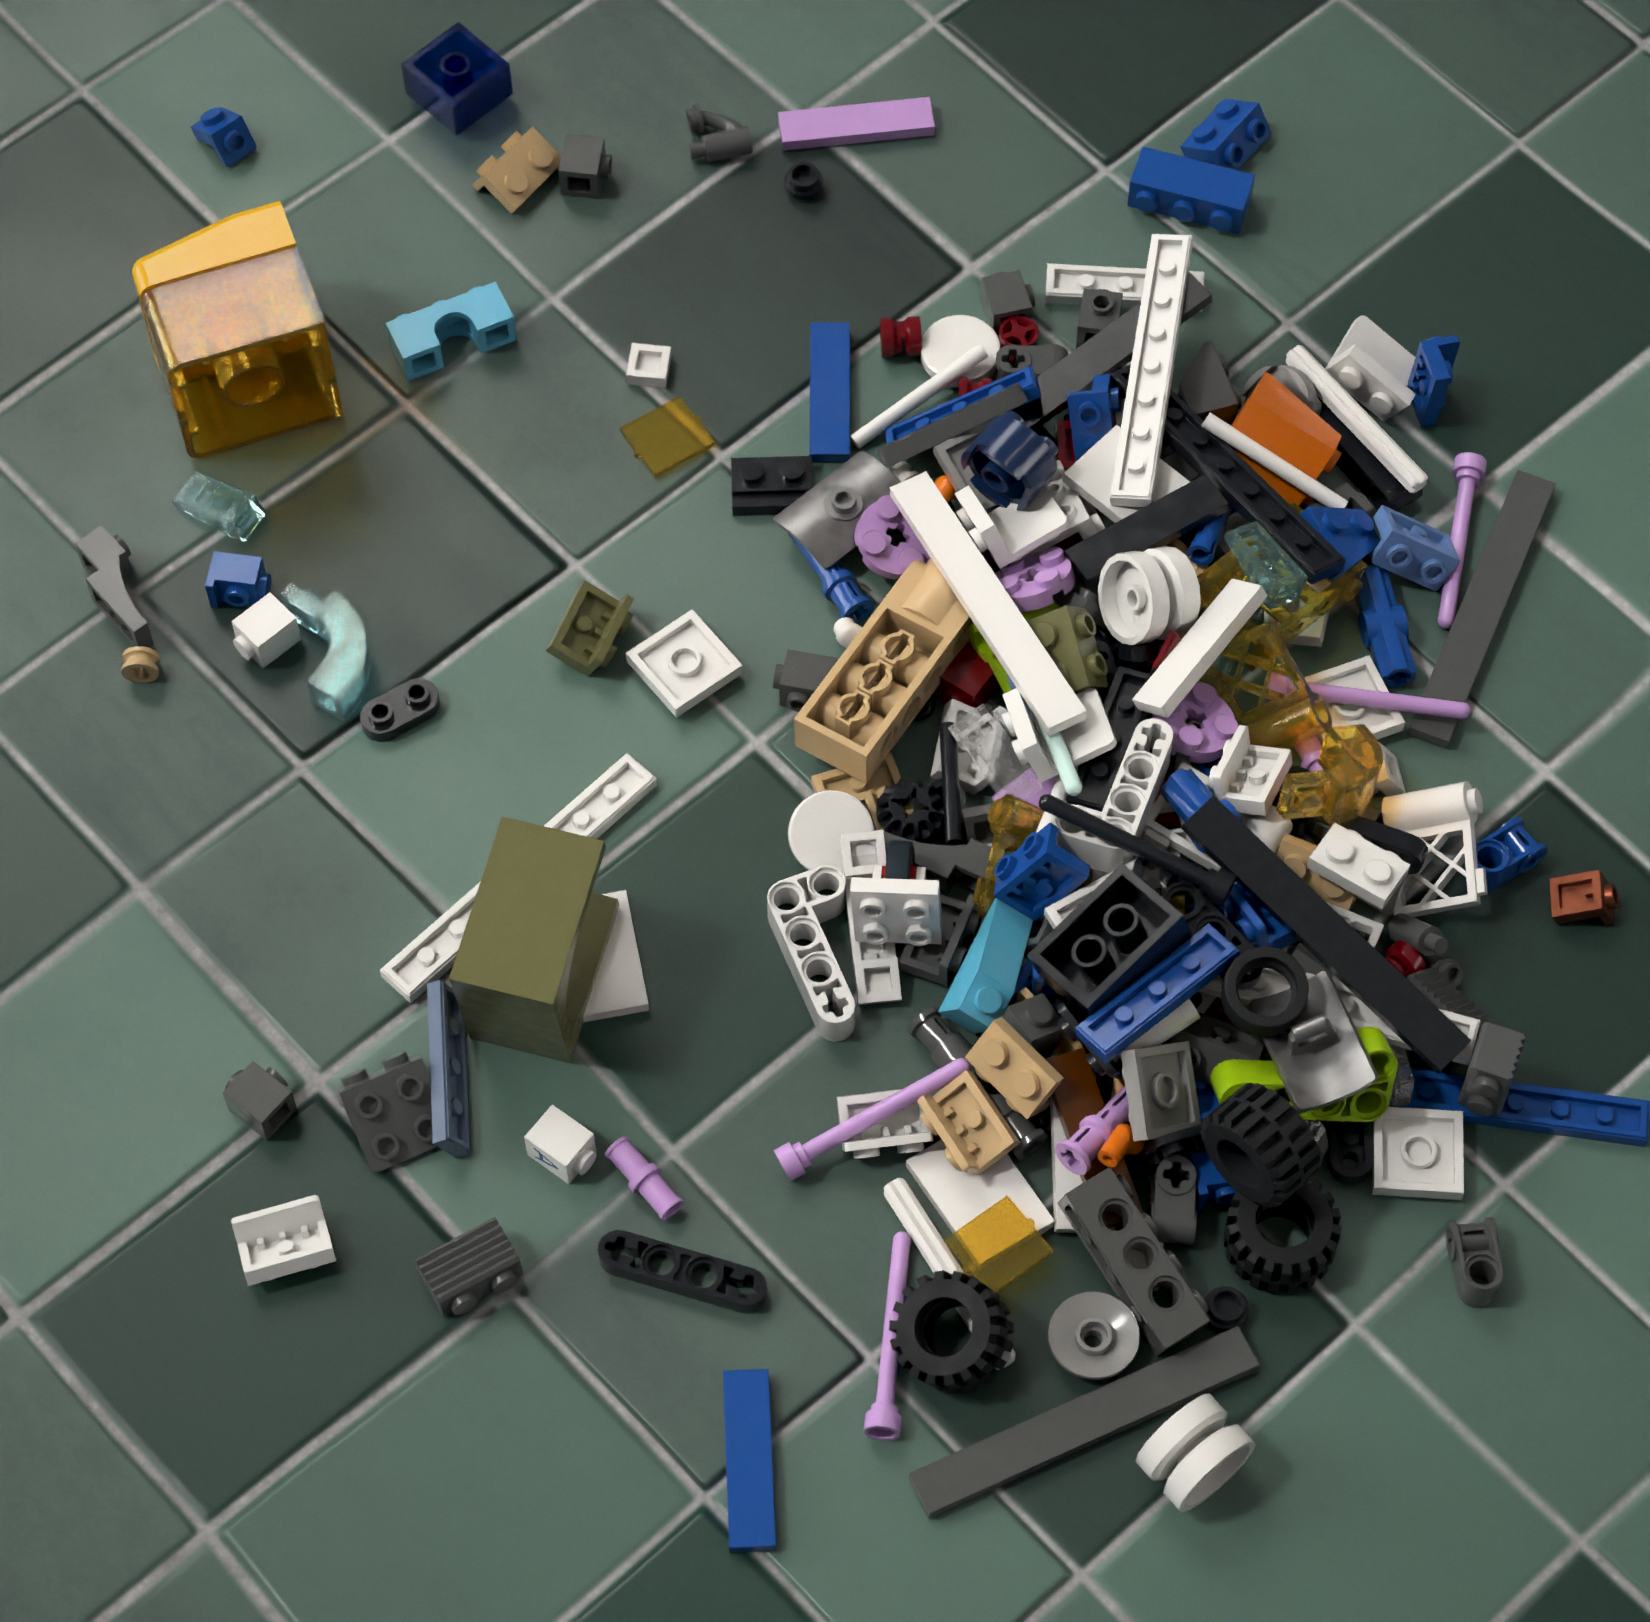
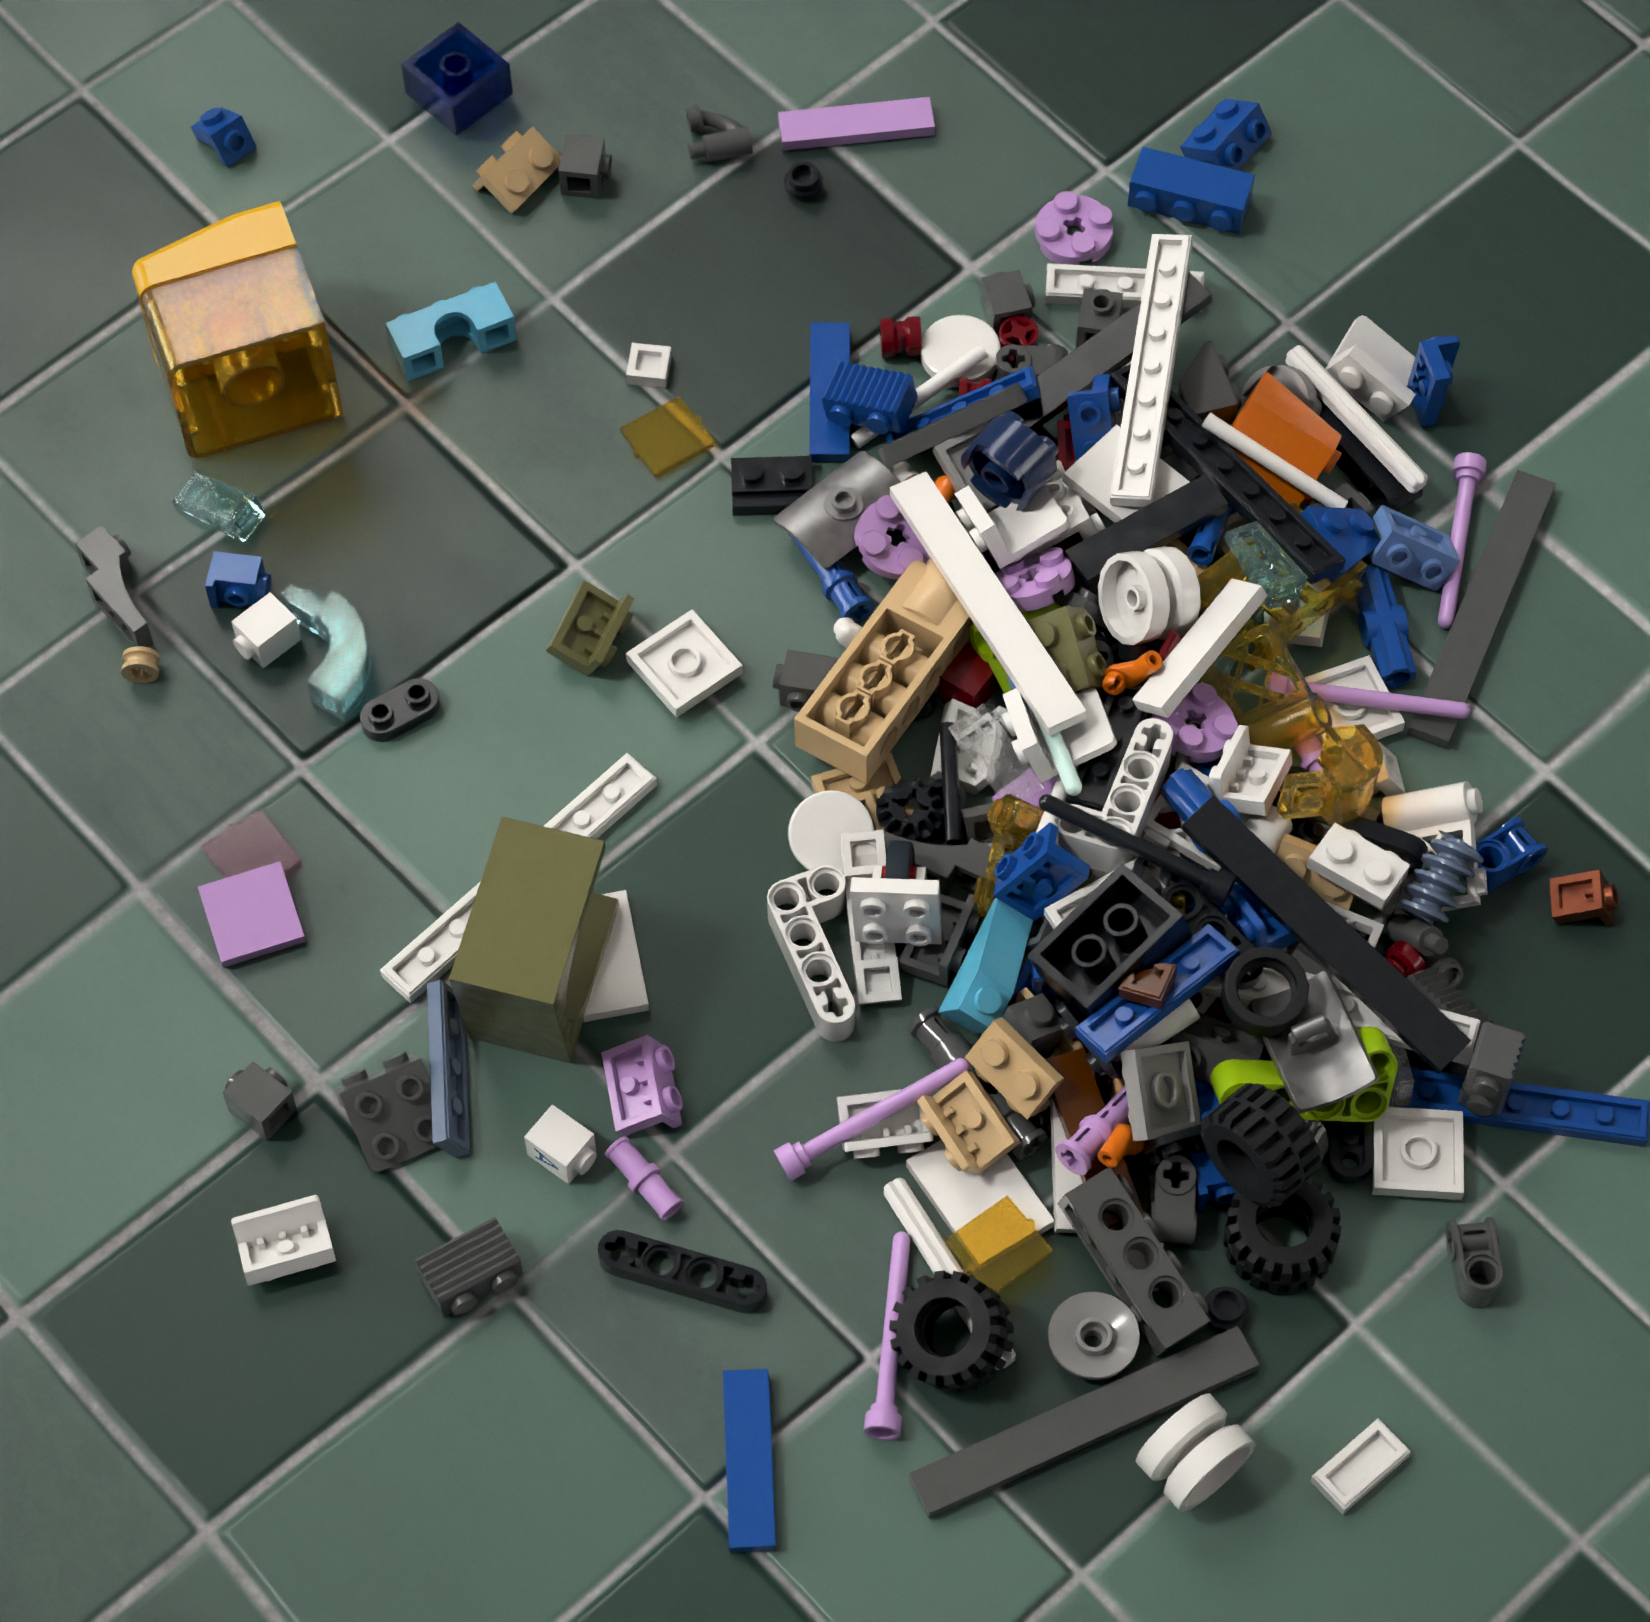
(249, 846): none -> clear pink piece
(251, 914): none -> lavender tile
(642, 1085): none -> lavender bracket
(869, 397): none -> blue brick
(1077, 211): none -> lavender plate
(1131, 673): none -> orange arm
(1149, 986): none -> reddish brown tile
(1360, 1466): none -> white tile
(1439, 879): none -> sand blue piece

